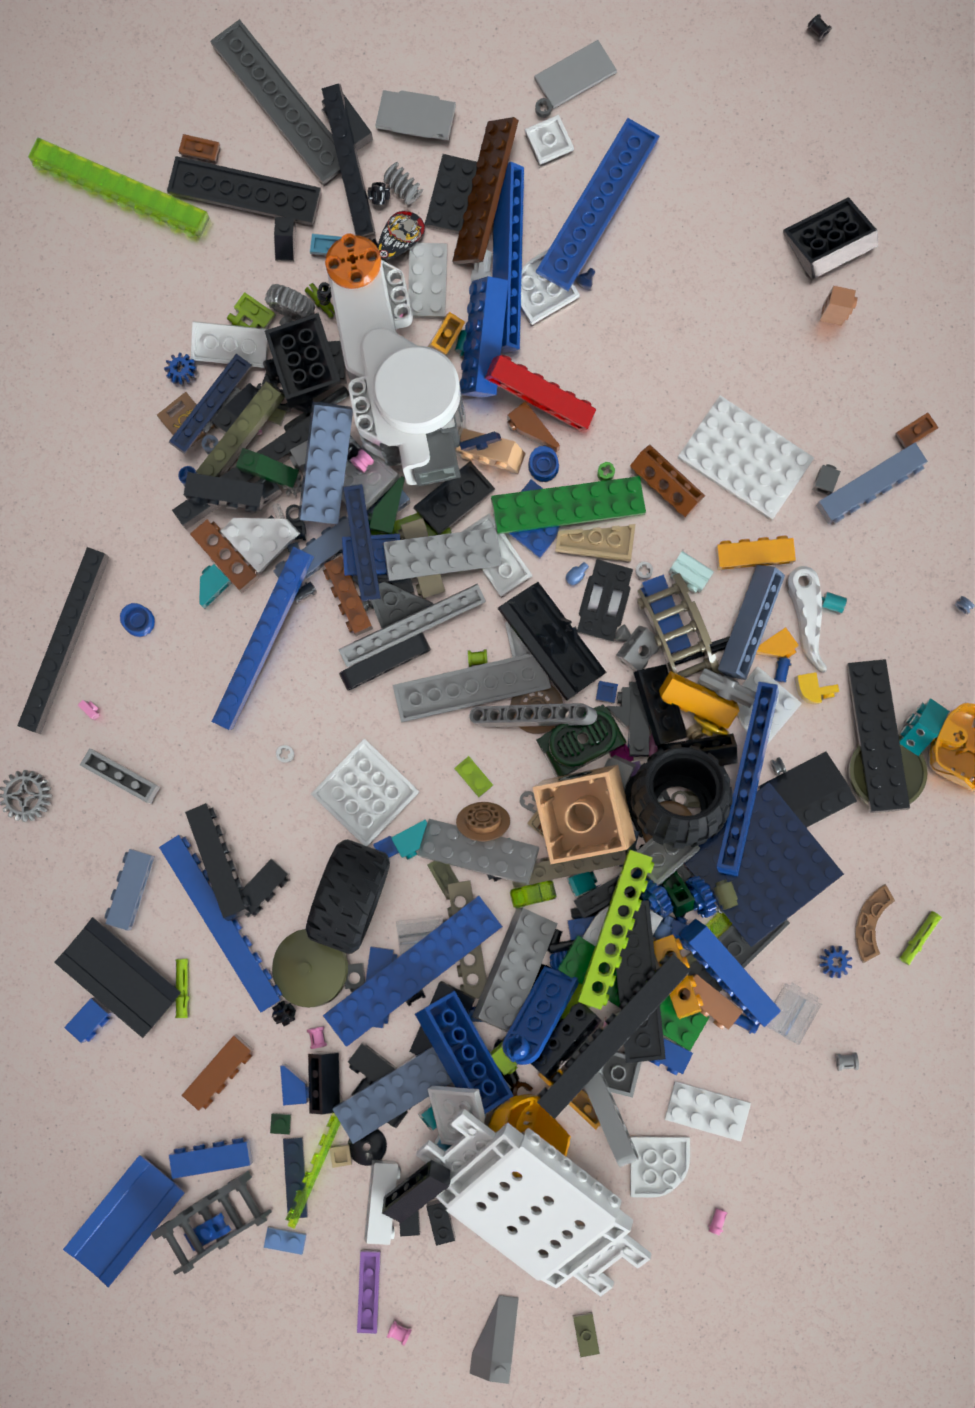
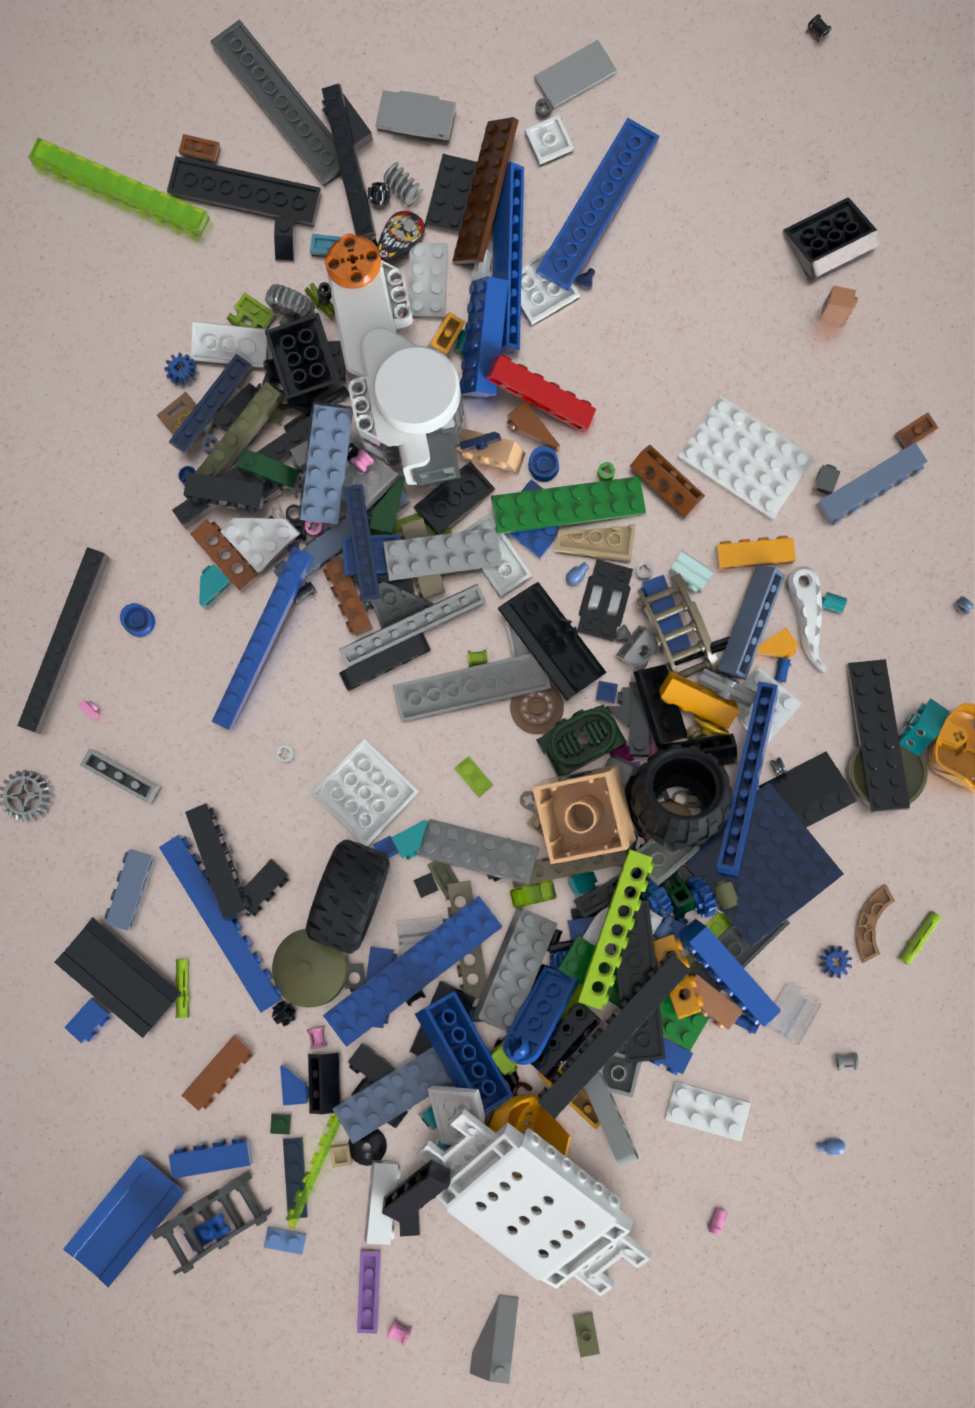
(308, 528): none -> bright pink bush
(426, 885): none -> black plate
(440, 1223): black brick -> none
(483, 821): medium nougat wheel -> none
(540, 716): light grey beam -> none
(660, 1165): white plate -> none
(809, 689): yellow brick -> none
(832, 1146): none -> medium blue cylinder

